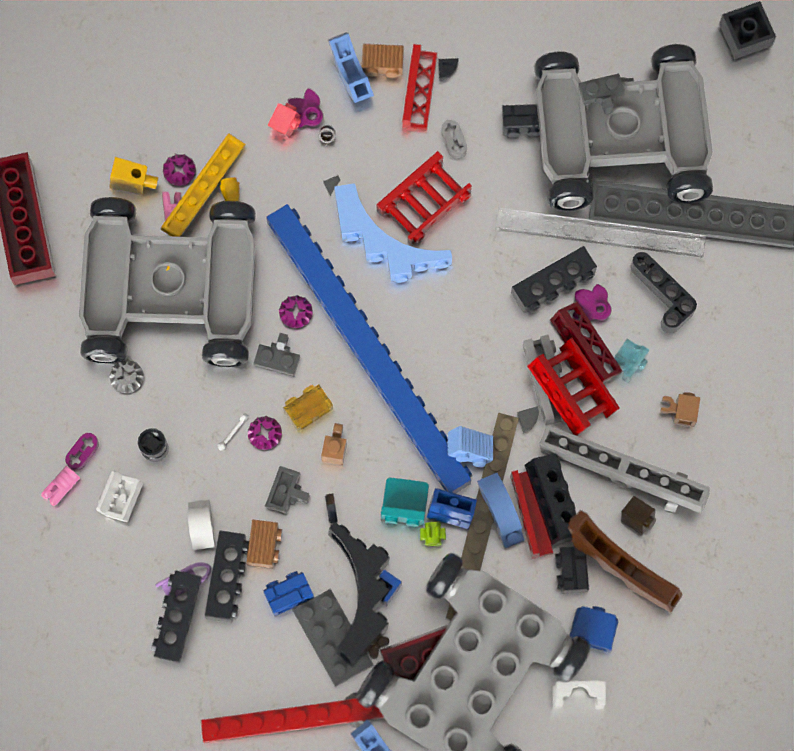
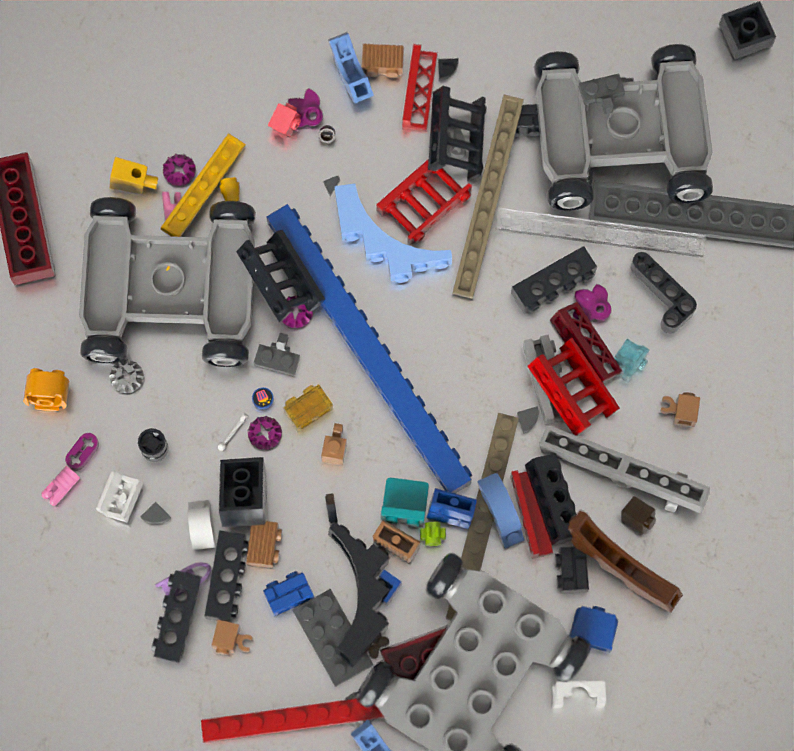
(46, 389): none -> light orange brick
(155, 514): none -> dark grey tile
(227, 637): none -> medium nougat brick
(242, 492): none -> black brick
(262, 398): none -> tile
(286, 491): dark grey hinge -> none
(294, 269): none -> black fence
(396, 541): none -> medium nougat brick
(439, 133): none -> black fence
(470, 446): light blue brick -> none
(488, 196): none -> dark tan plate

